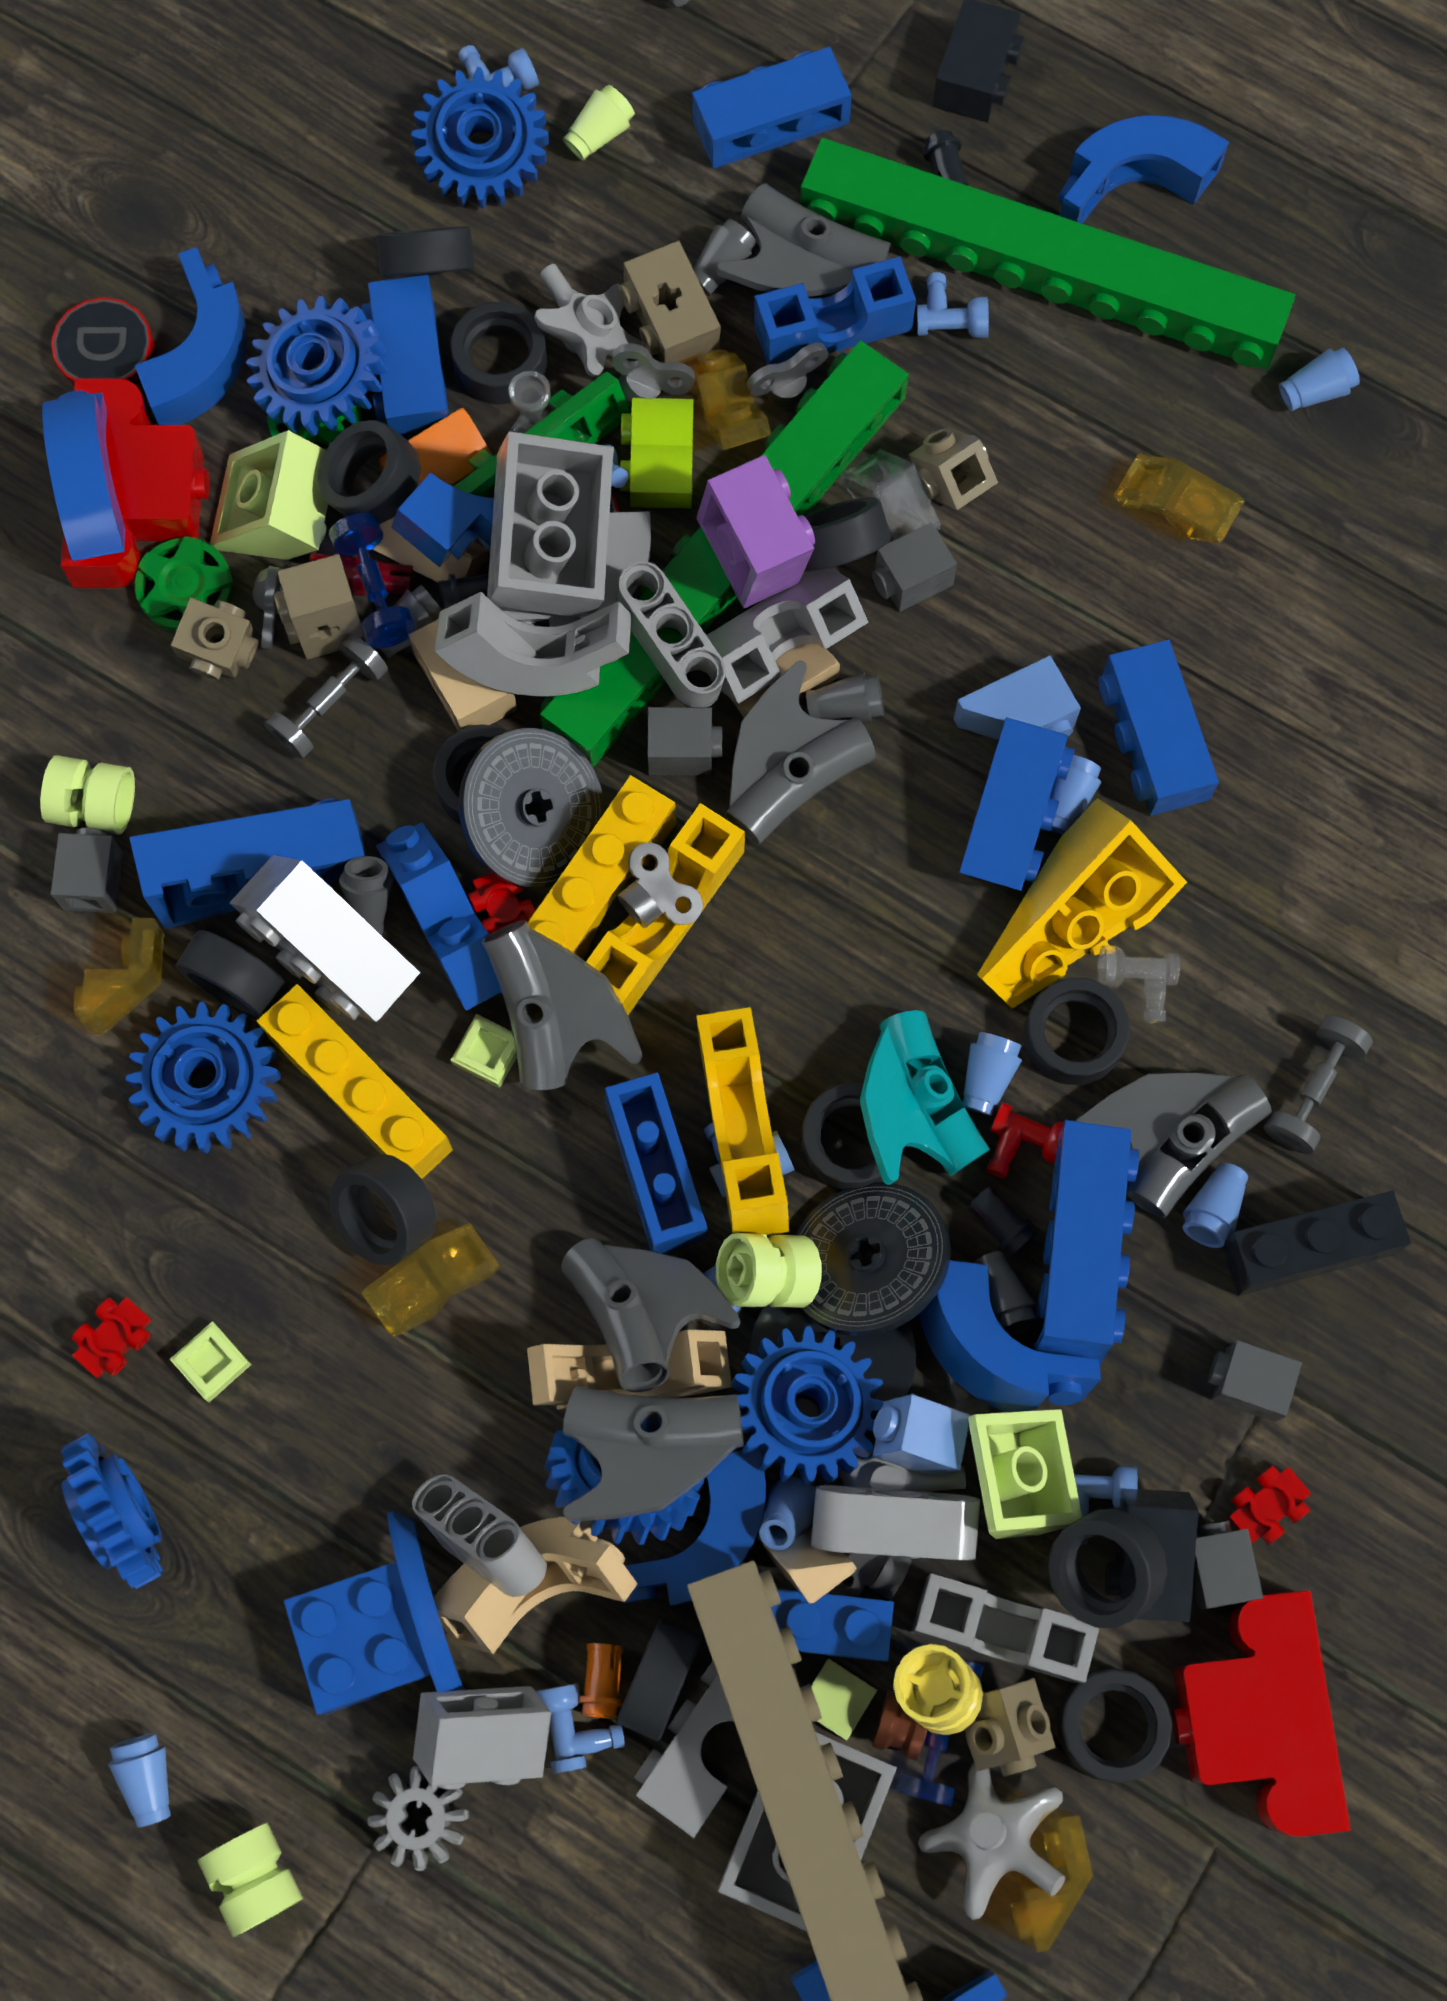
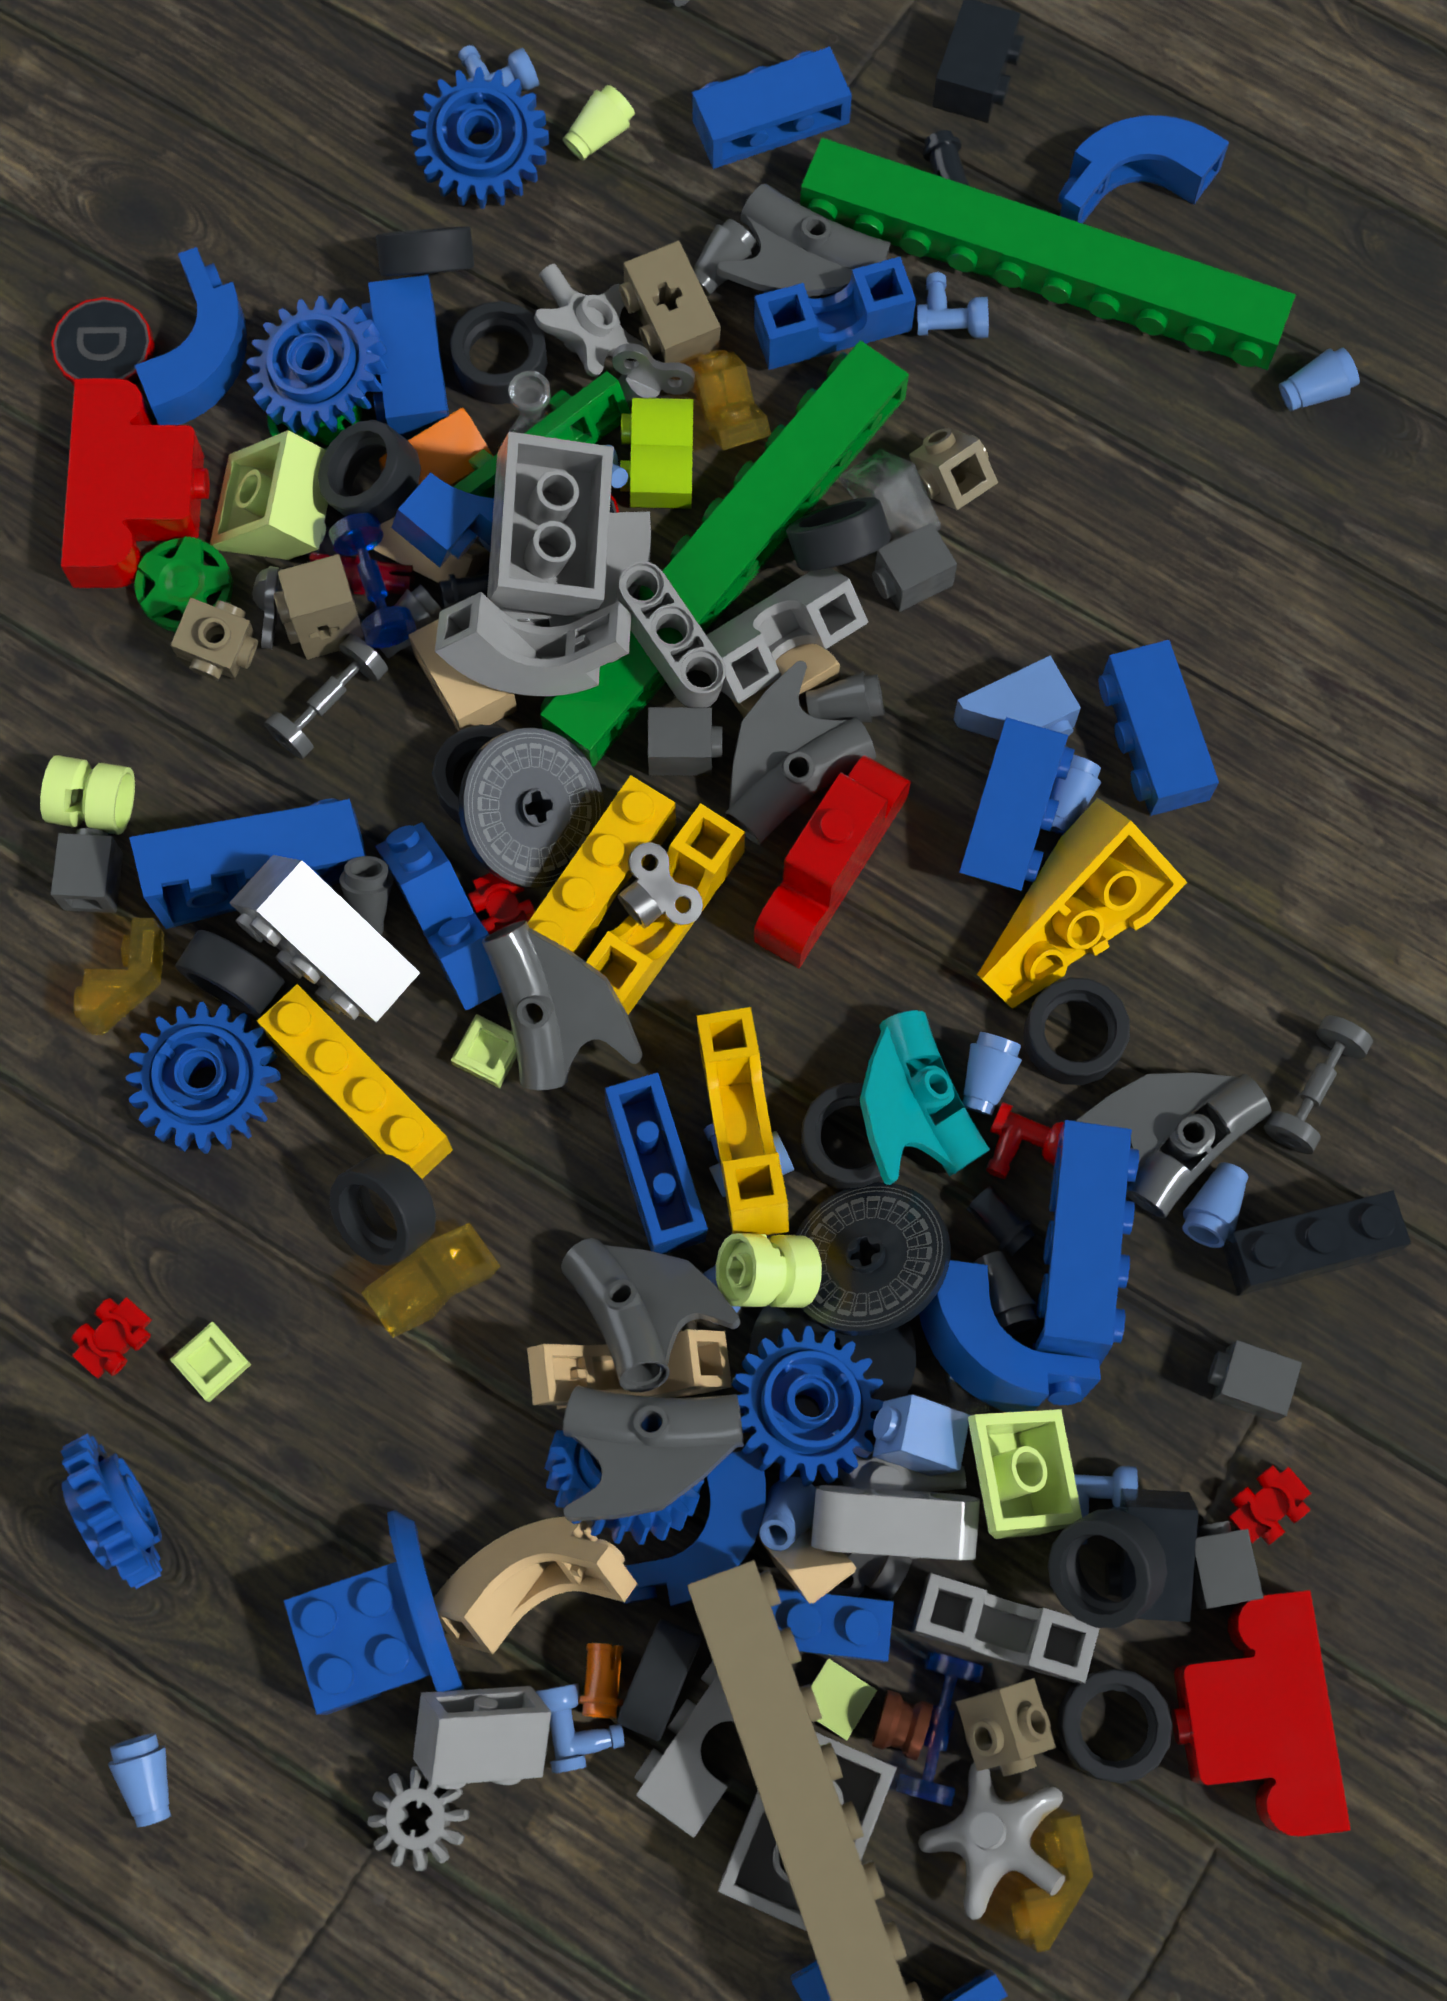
(82, 475): blue arch -> none
(250, 1879): yellowish green wheel -> none
(479, 1535): light grey beam -> none
(755, 530): medium lavender brick -> none
(787, 380): flat silver piece -> none
(829, 858): none -> red brick
(938, 1689): light yellow wheel -> none
(1156, 973): clear piece -> none
(1187, 498): clear yellow slope -> none

